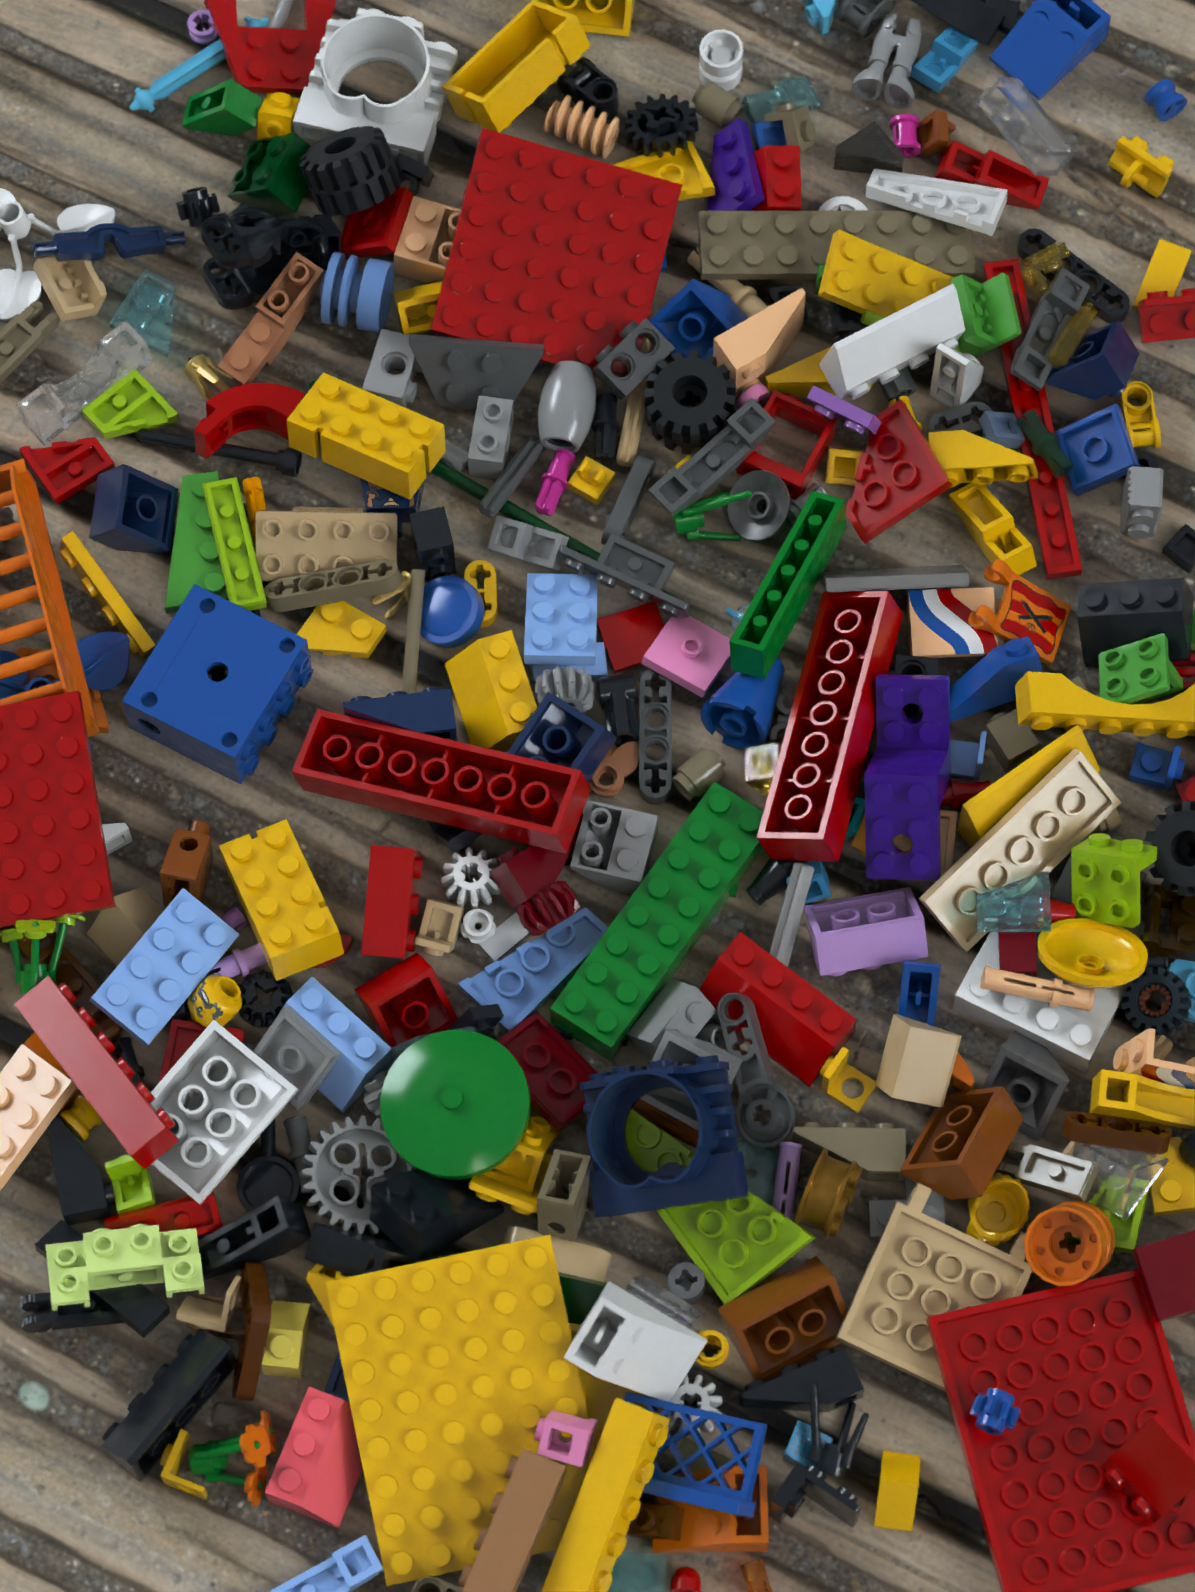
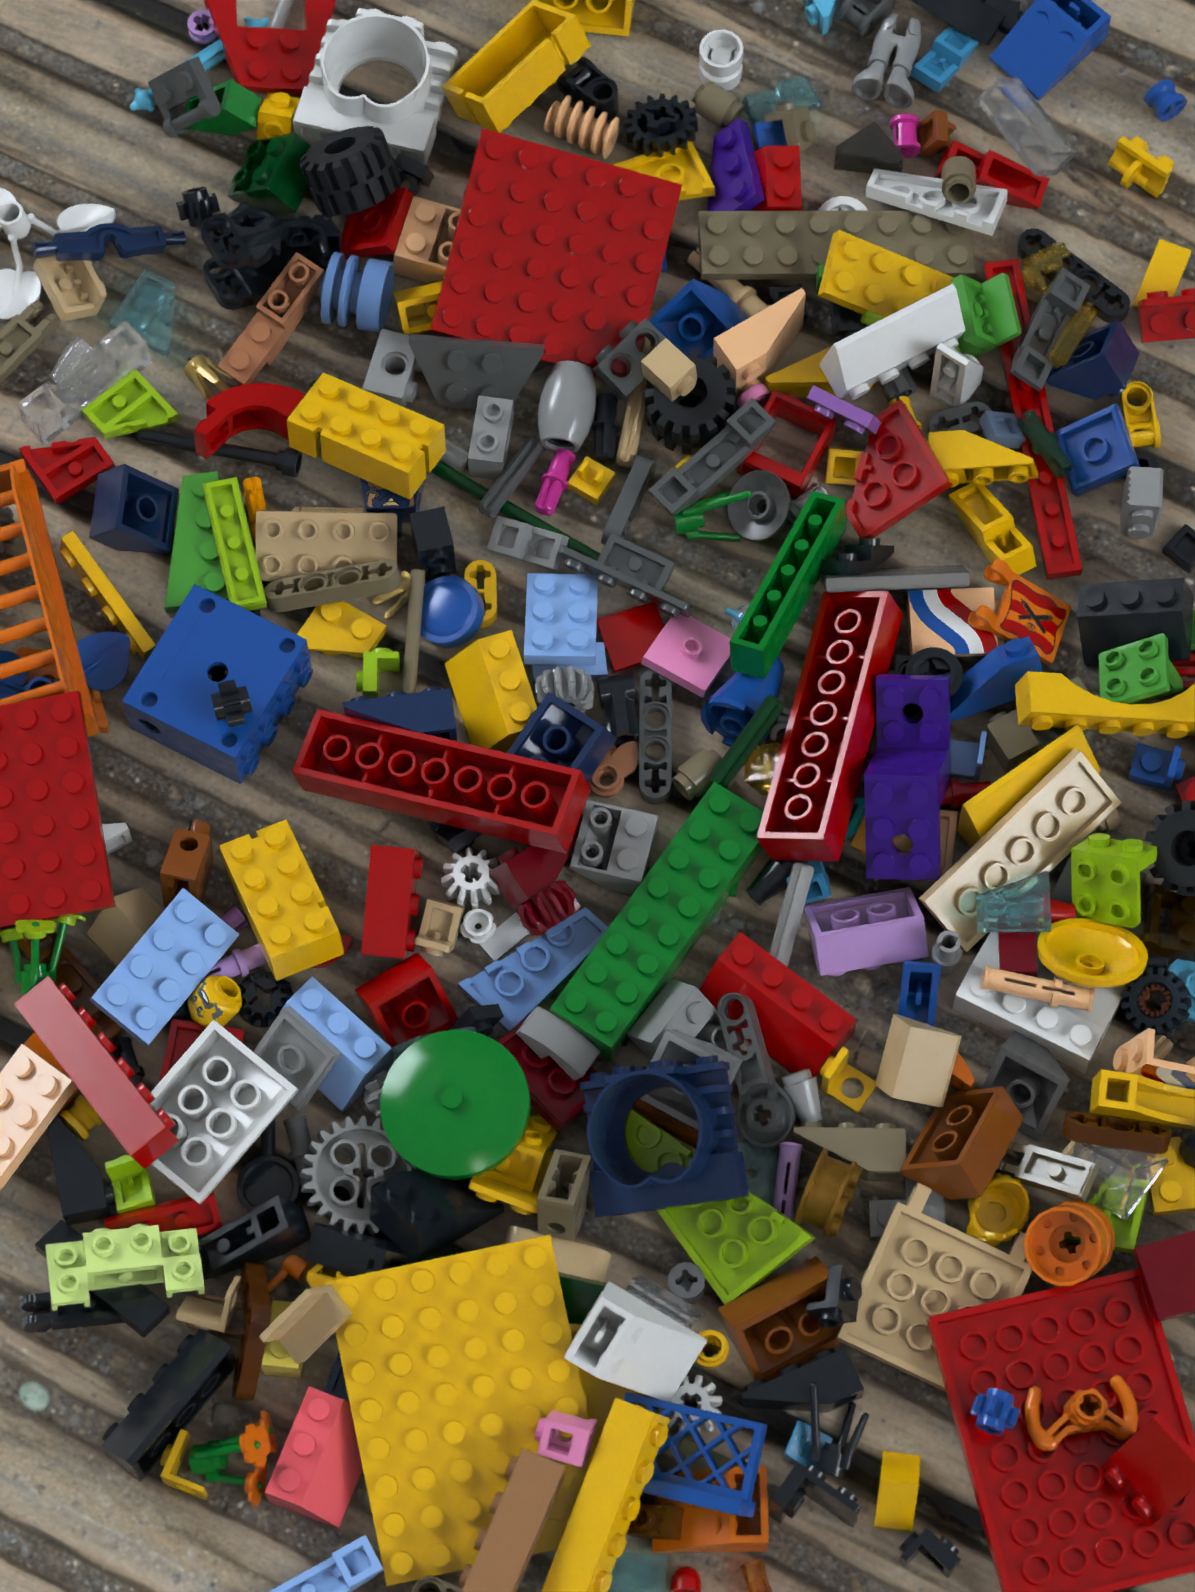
(71, 360): none -> clear cone
(180, 86): none -> dark grey plate
(231, 703): none -> black gear
(292, 1266): none -> orange hand
(308, 1322): none -> tan panel
(374, 662): none -> lime bracket
(554, 1037): none -> light grey slope
(669, 370): none -> tan brick
(747, 741): none -> dark green axle
(804, 1094): none -> light grey cone
(840, 1301): none -> black bracket
(858, 558): none -> black slope
(939, 1552): none -> black bracket
(941, 661): none -> black gear
(947, 952): none -> light grey pin
(958, 179): none -> dark tan brick
(1083, 1414): none -> orange piece

